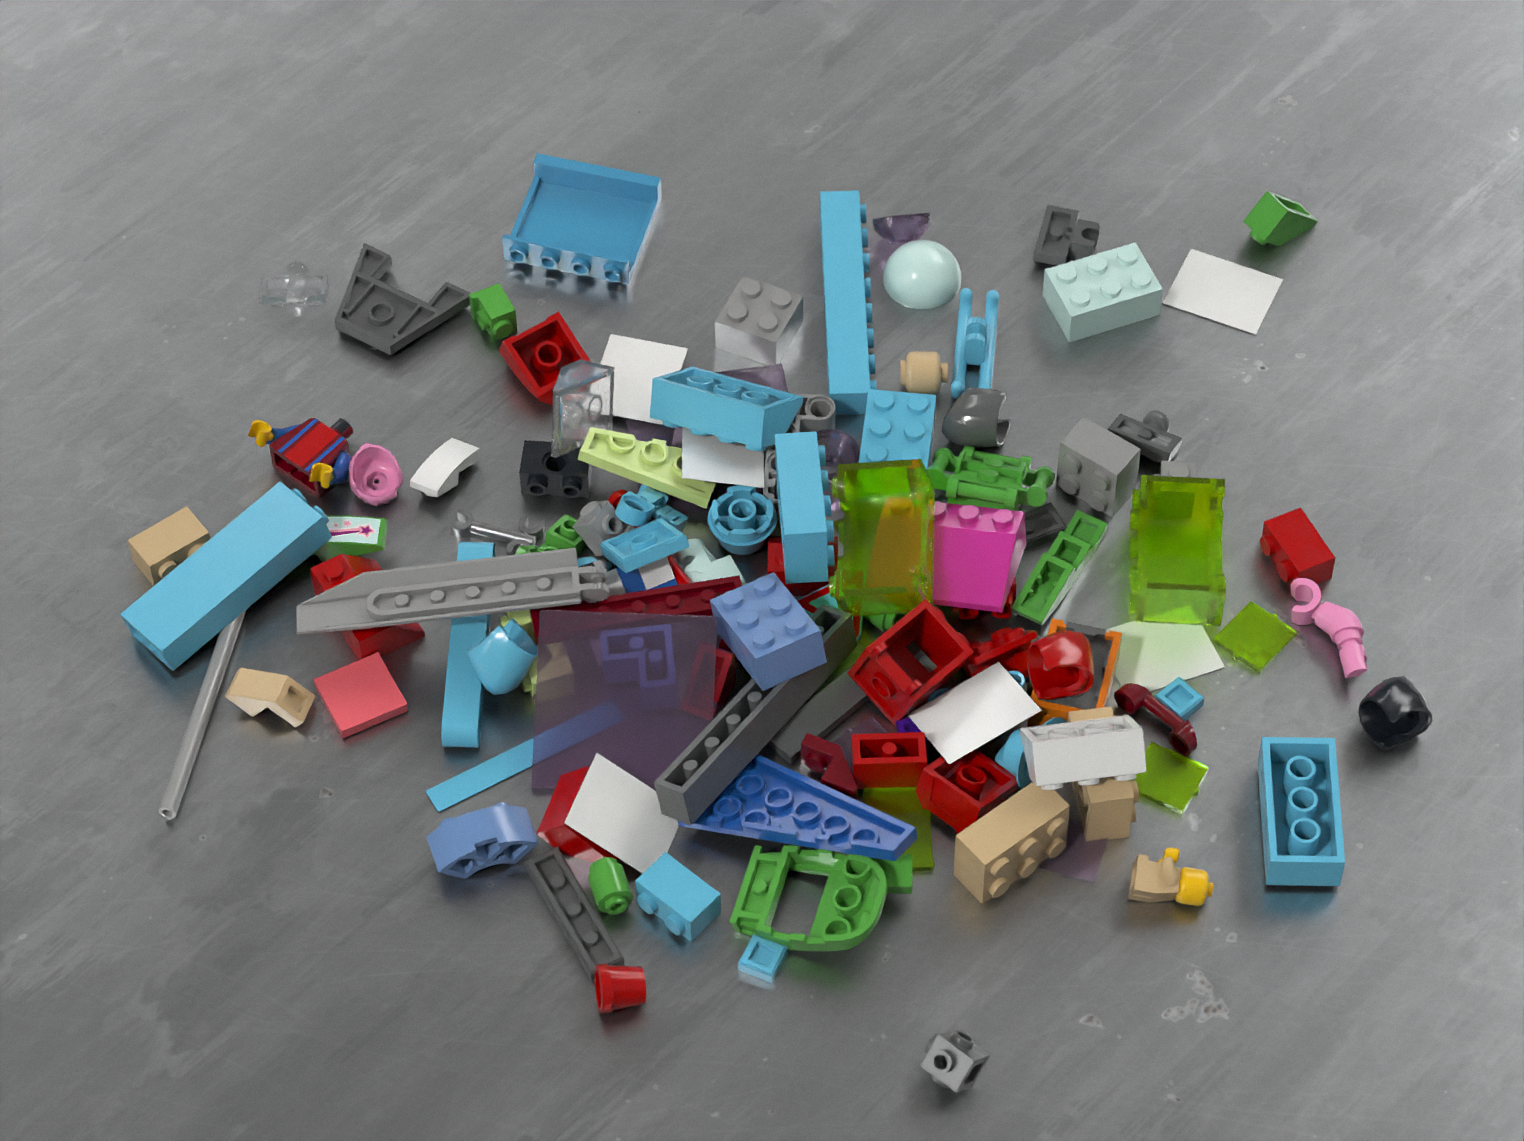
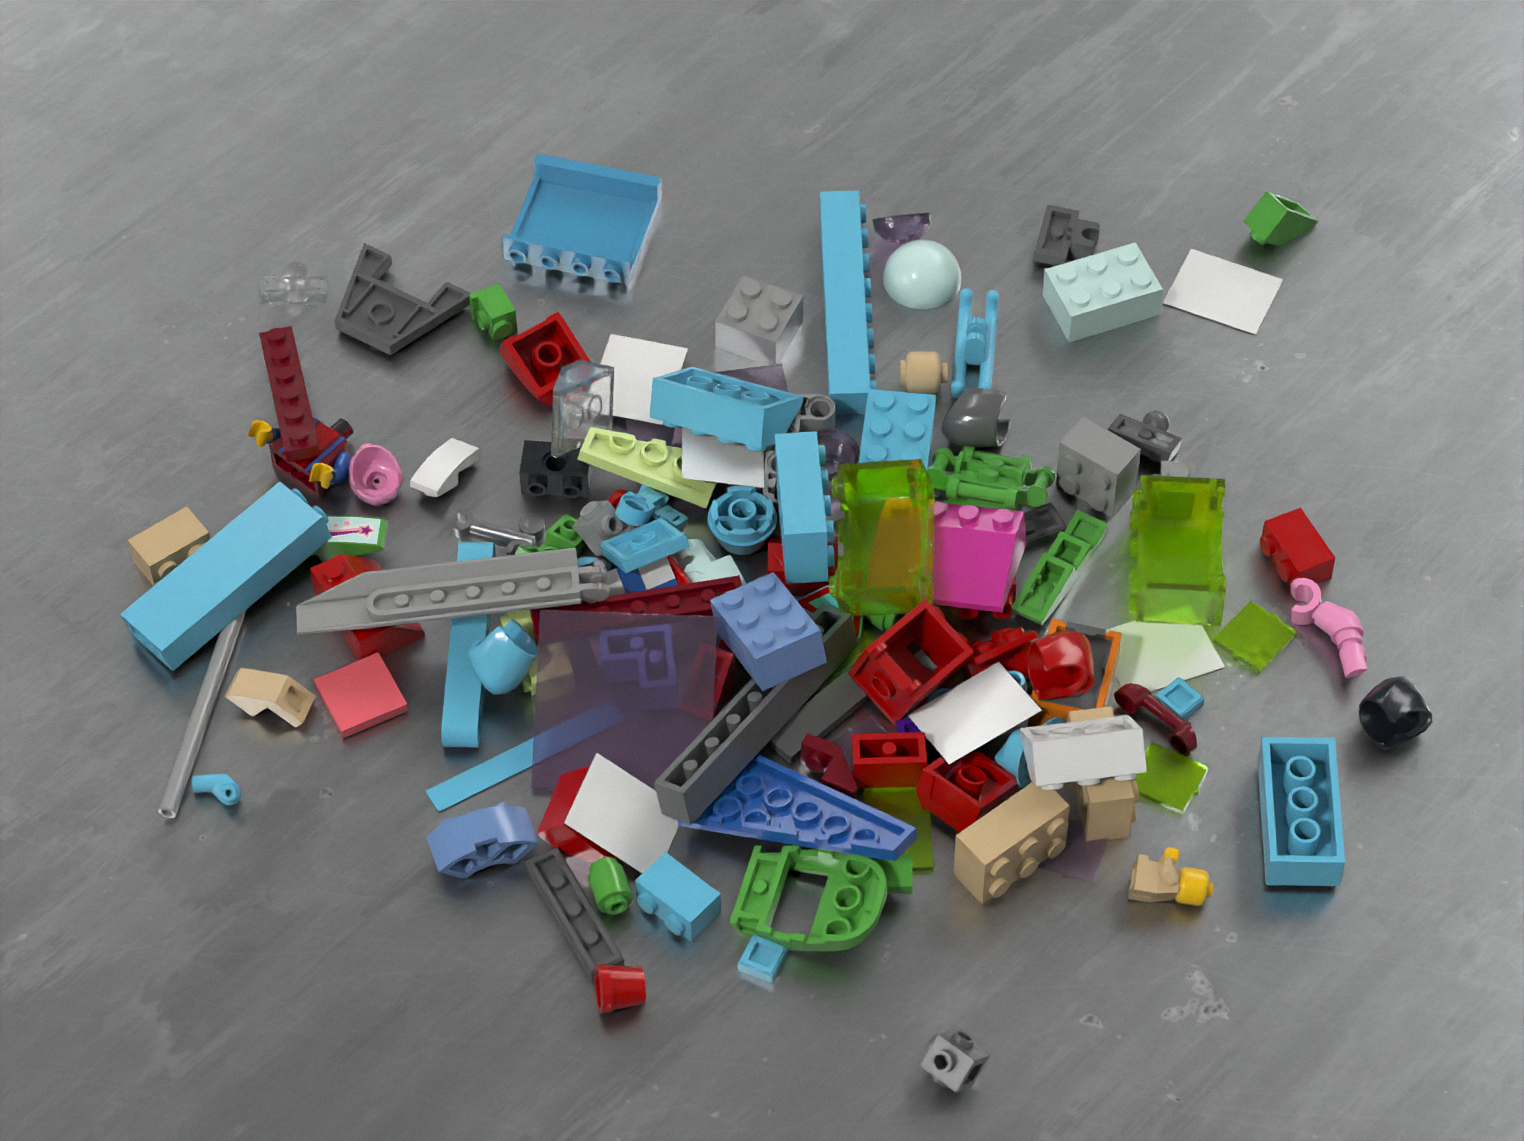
(220, 785): none -> medium azure arm
(289, 394): none -> dark red plate

